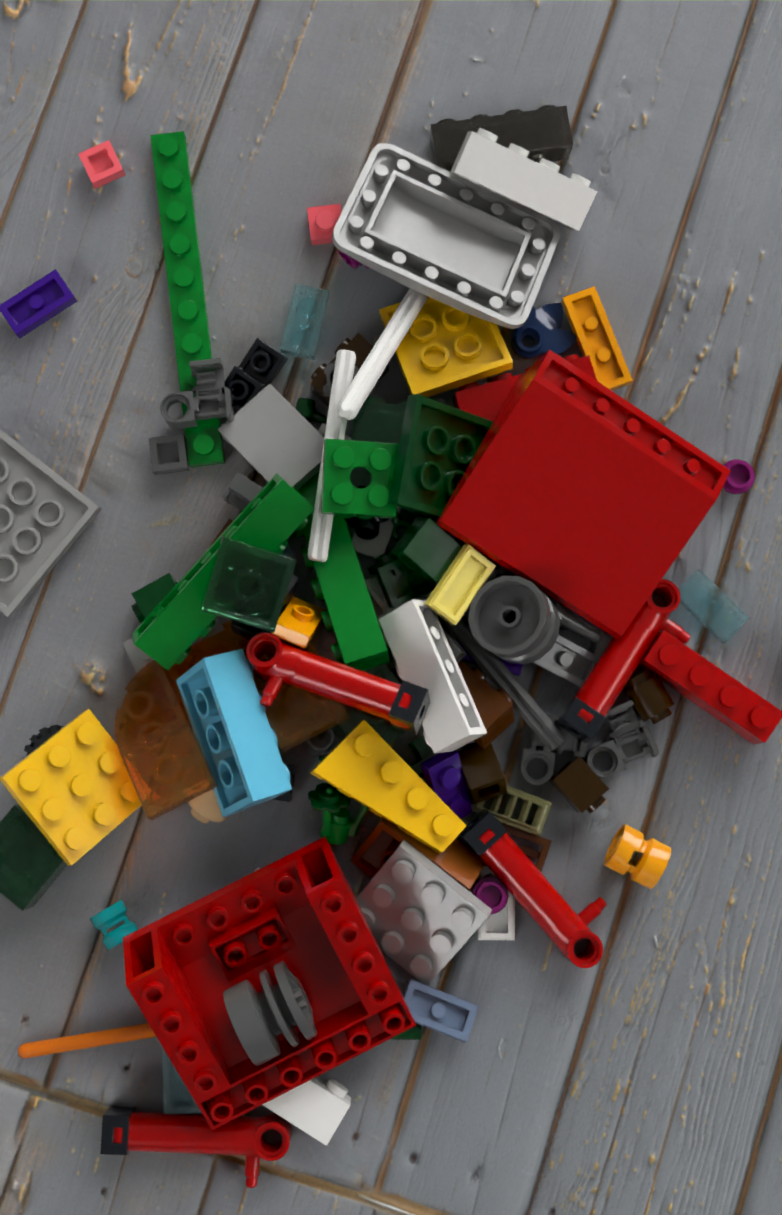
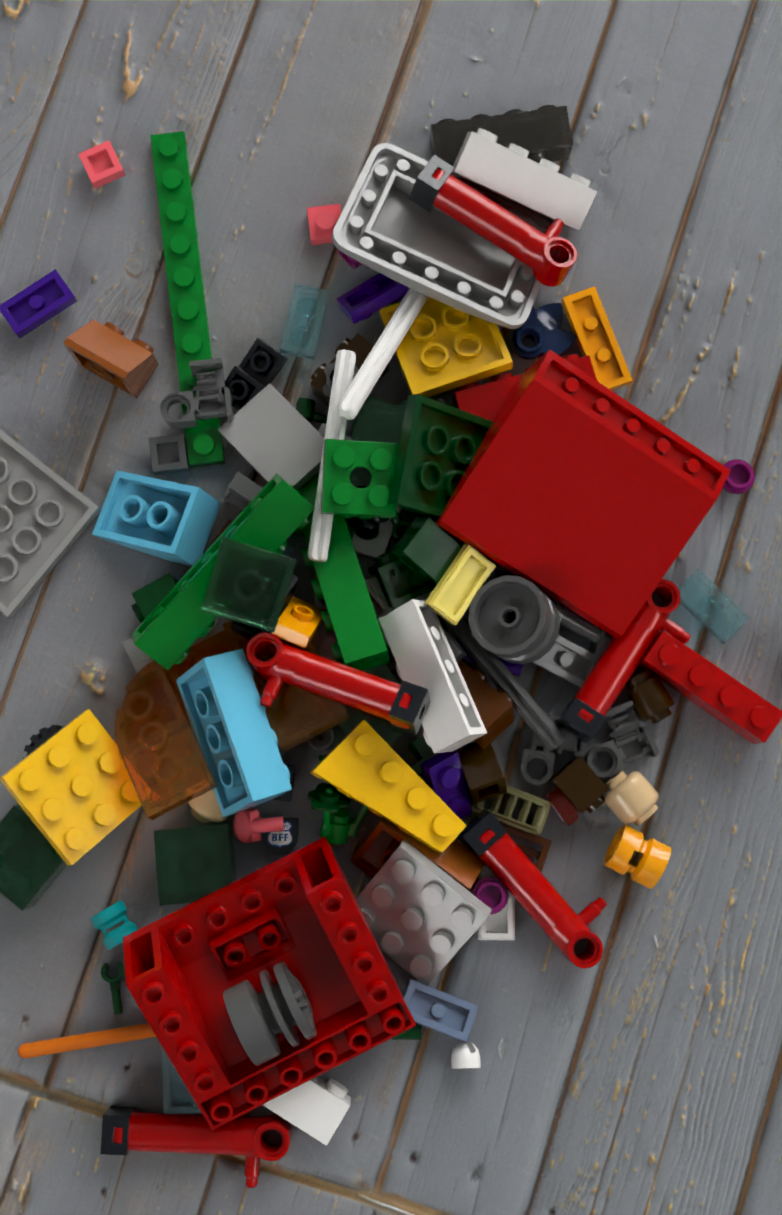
(112, 356): none -> dark orange slope
(115, 985): none -> dark green hand
(157, 517): none -> medium azure slope
(193, 861): none -> clear green brick
(249, 825): none -> coral plate
(282, 841): none -> tile
(370, 297): none -> dark purple plate
(465, 1056): none -> white hinge
(545, 252): none -> red piece
(562, 807): none -> clear red tile
(631, 797): none -> tan head

